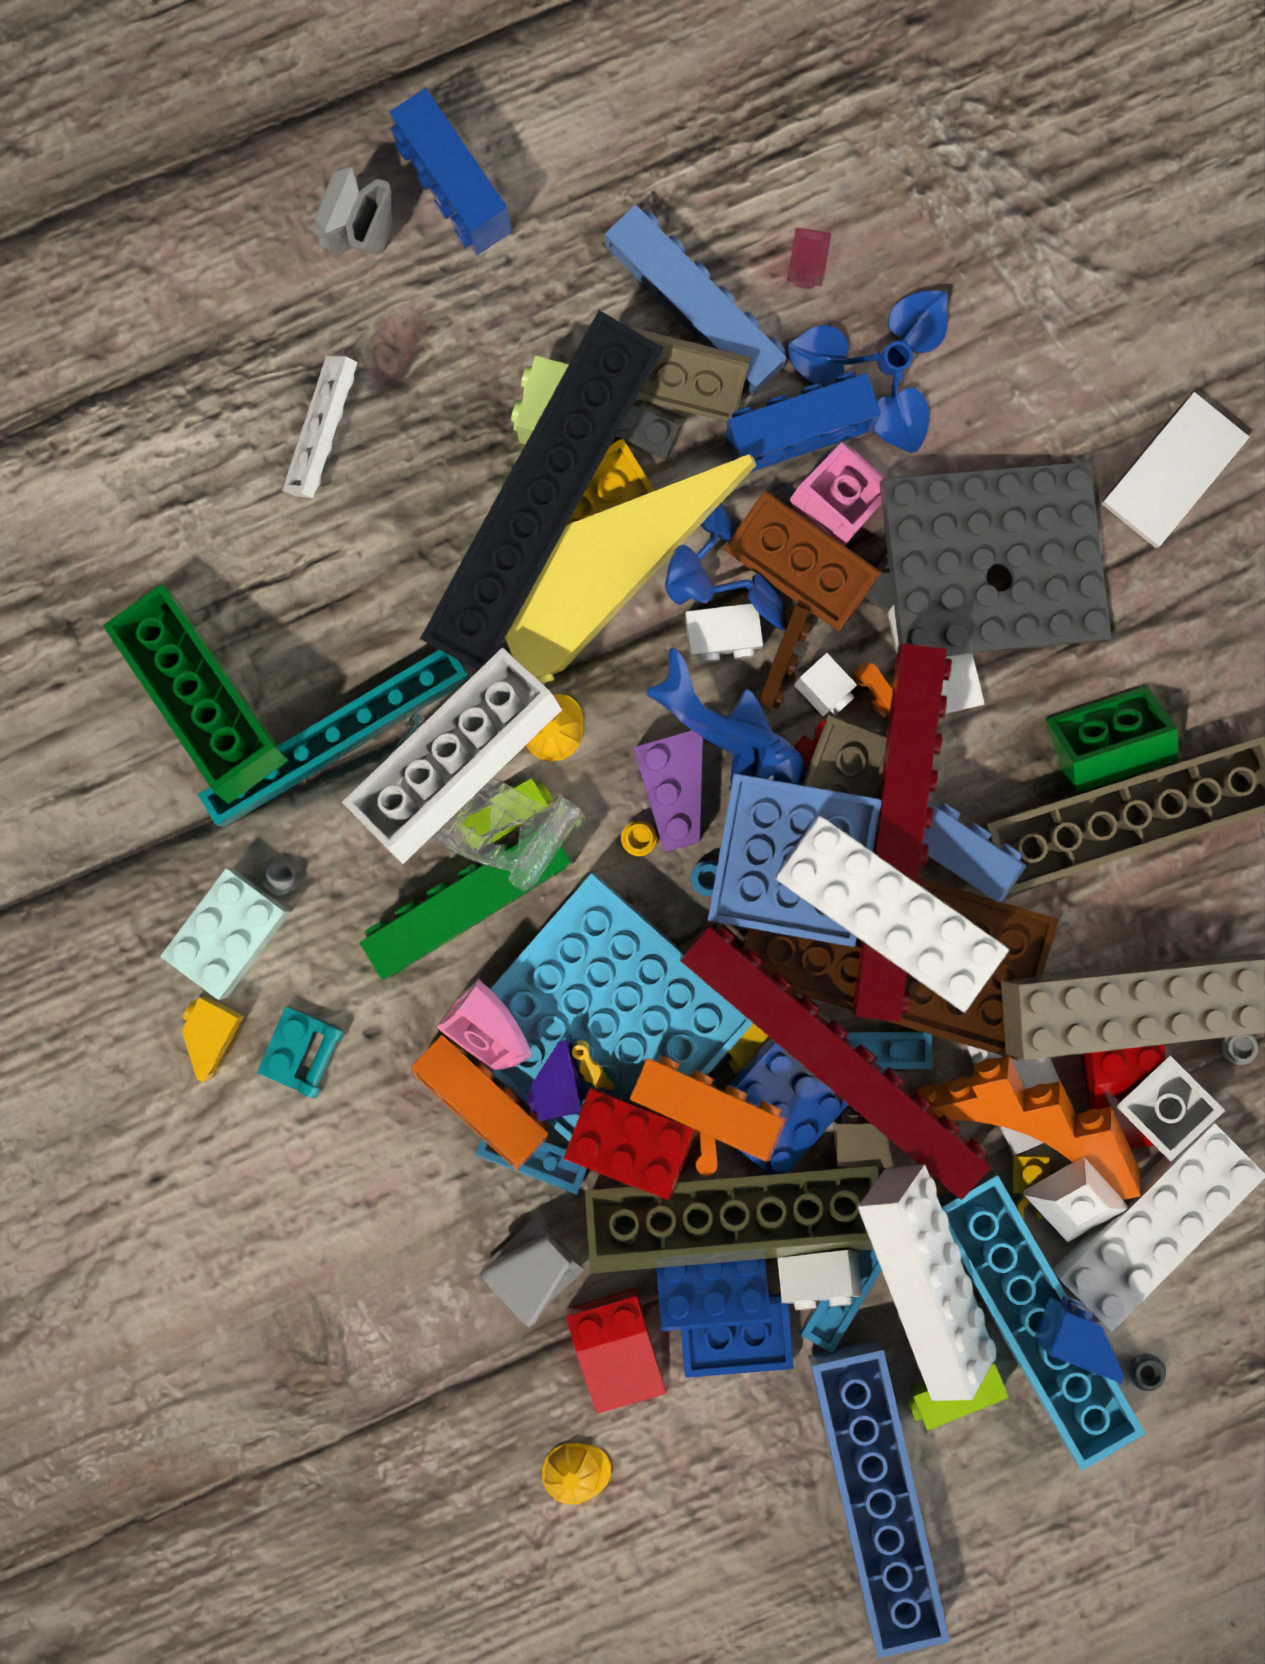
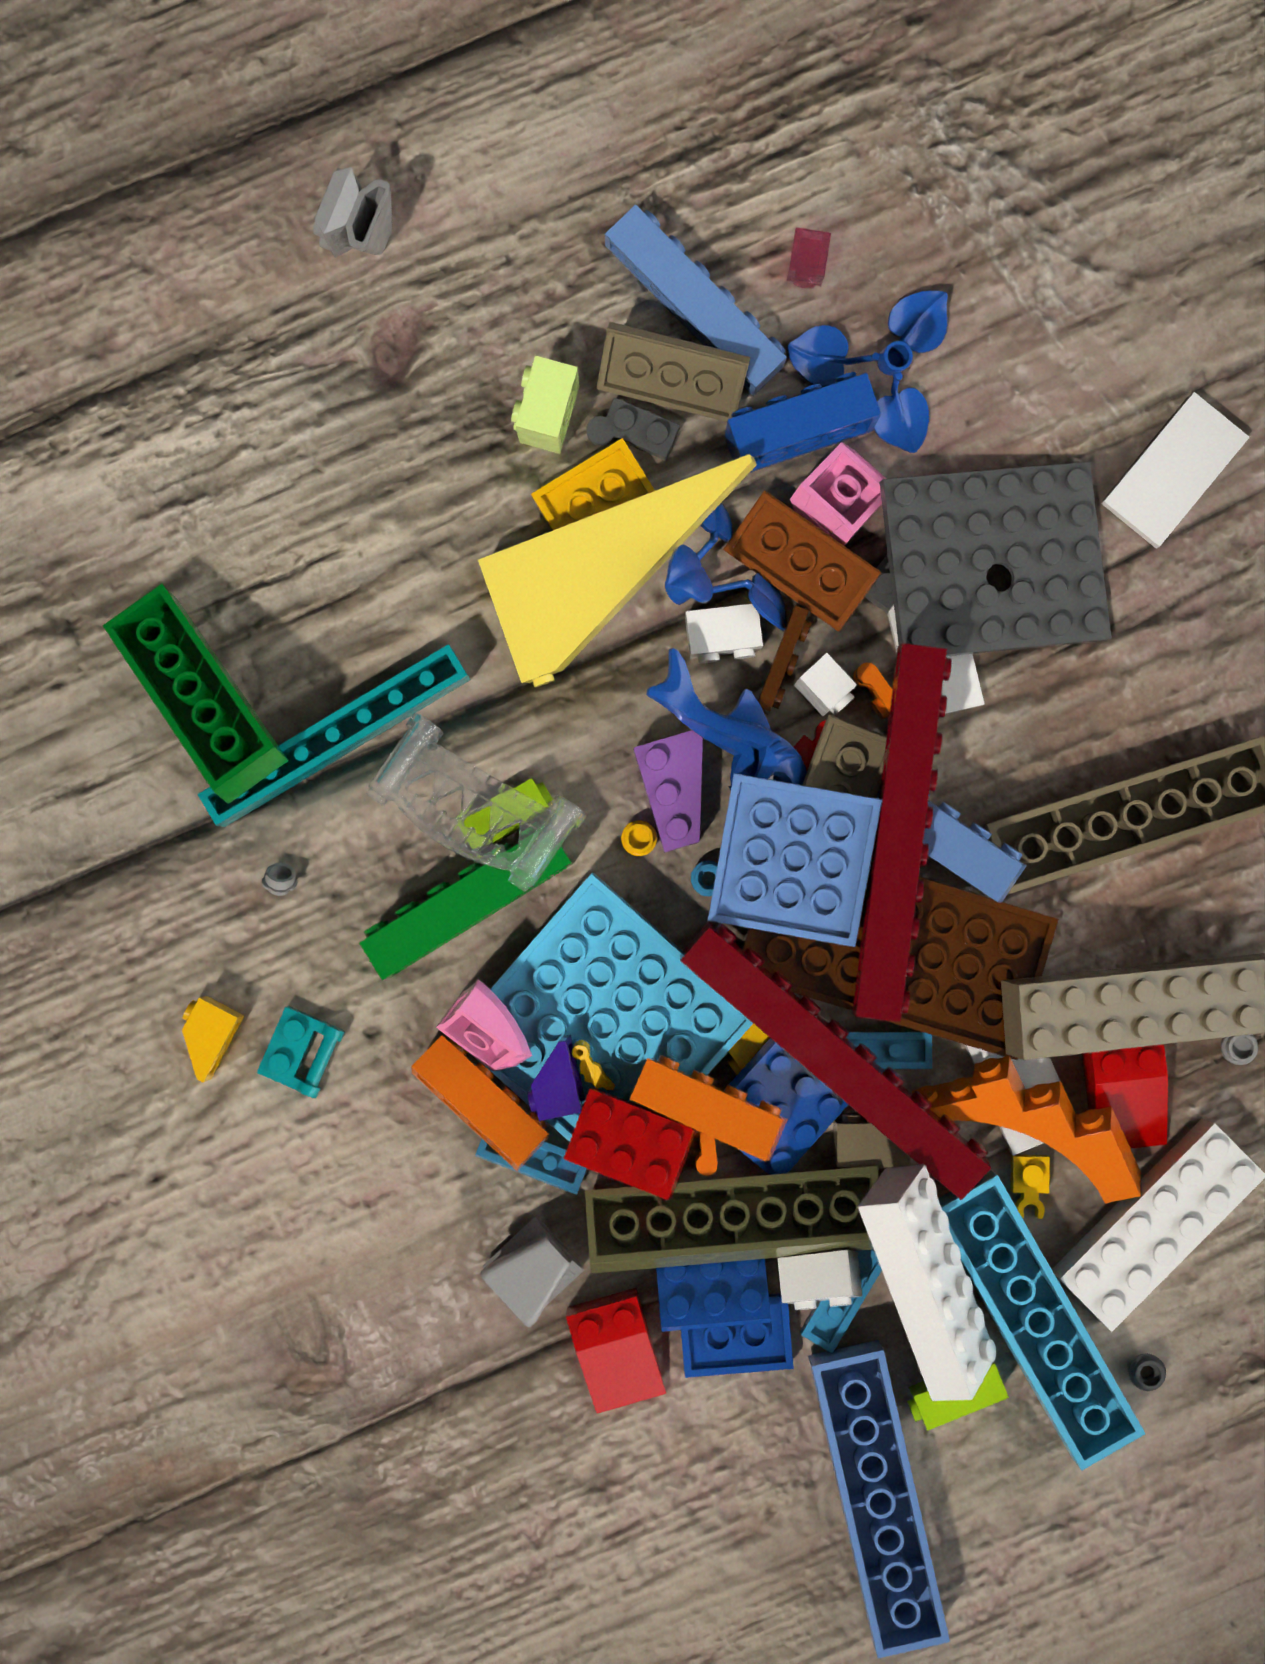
(225, 934): light aqua brick -> none
(320, 426): white plate -> none
(449, 172): blue brick -> none
(452, 755): white brick -> none
(542, 491): black plate -> none
(562, 734): yellow piece -> none
(575, 1472): yellow piece -> none
(891, 913): white brick -> none
(1075, 1199): white slope -> none
(1077, 1338): blue slope -> none
(1113, 739): green slope -> none
(1170, 1108): white slope -> none

